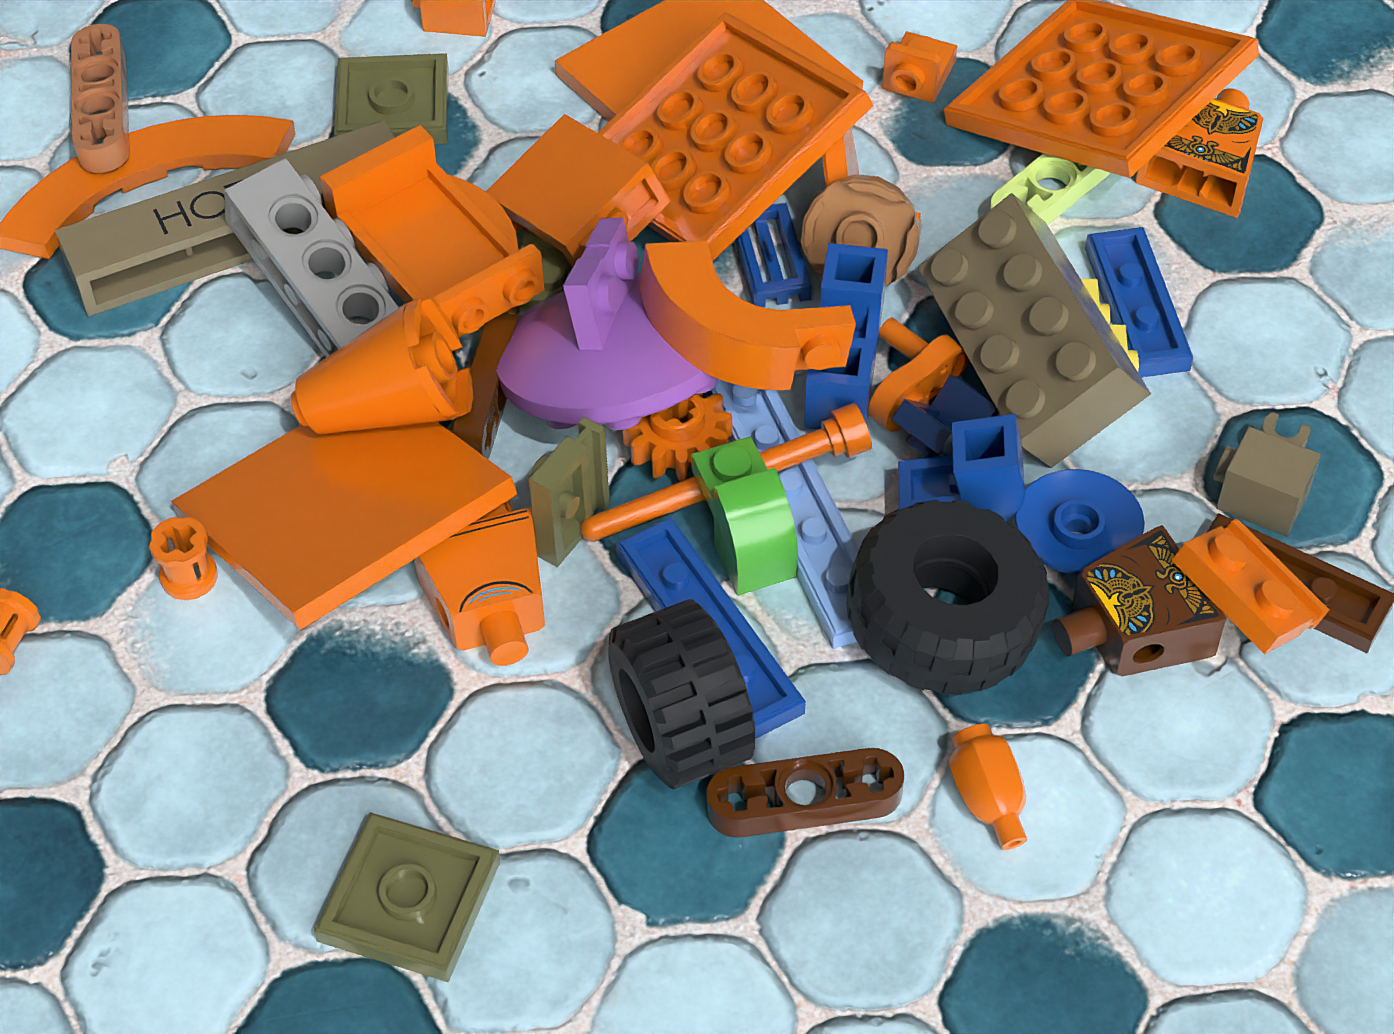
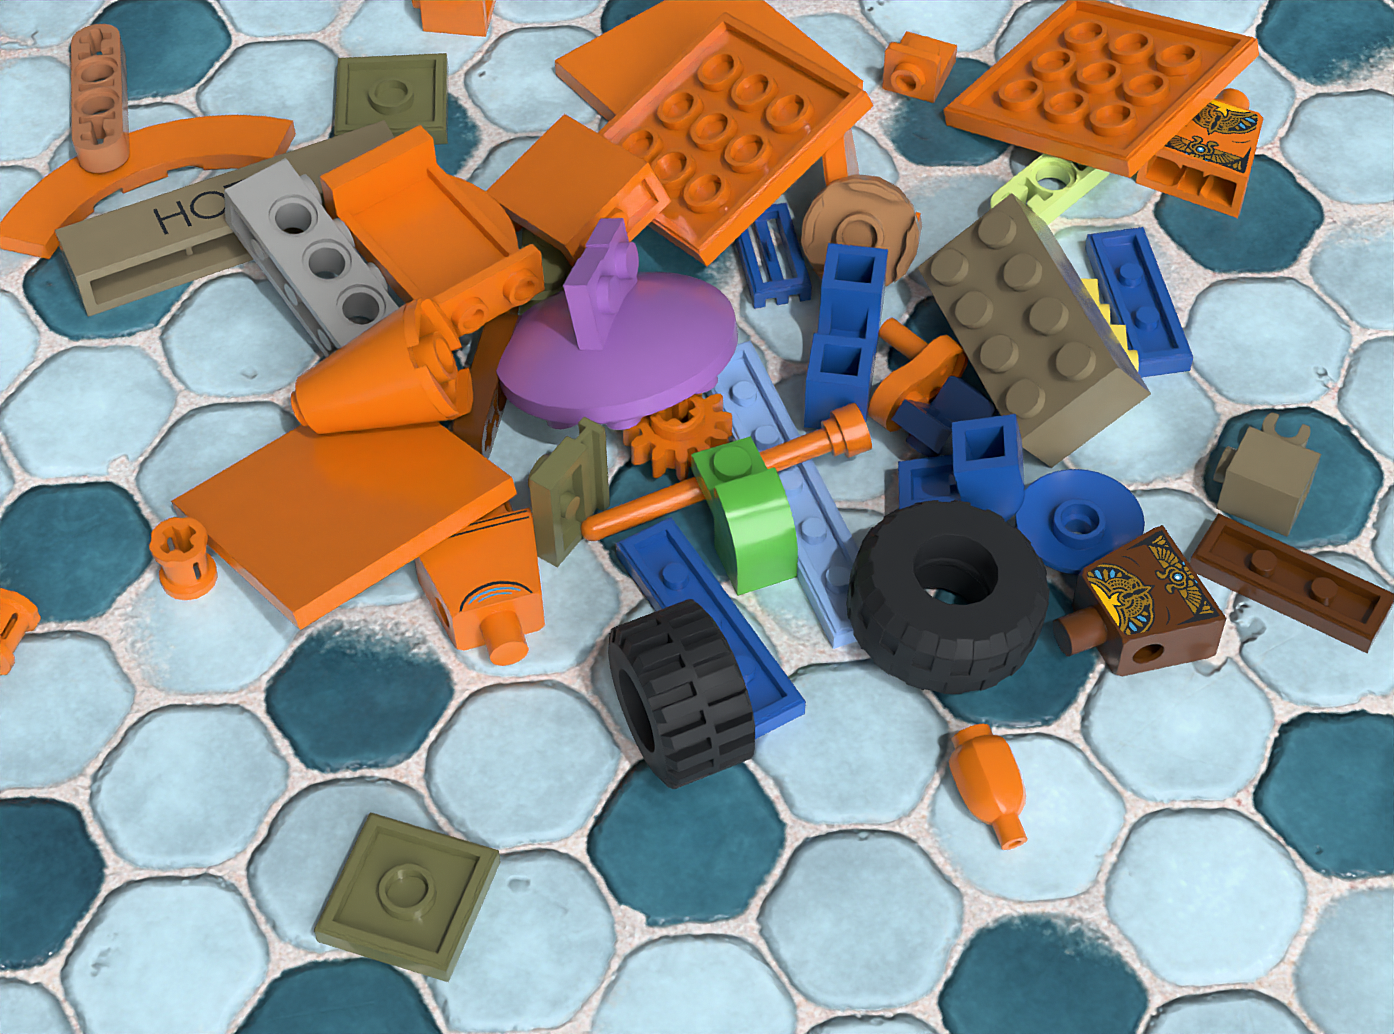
(729, 335): orange arch -> none
(822, 769): reddish brown beam -> none
(1250, 585): orange plate -> none

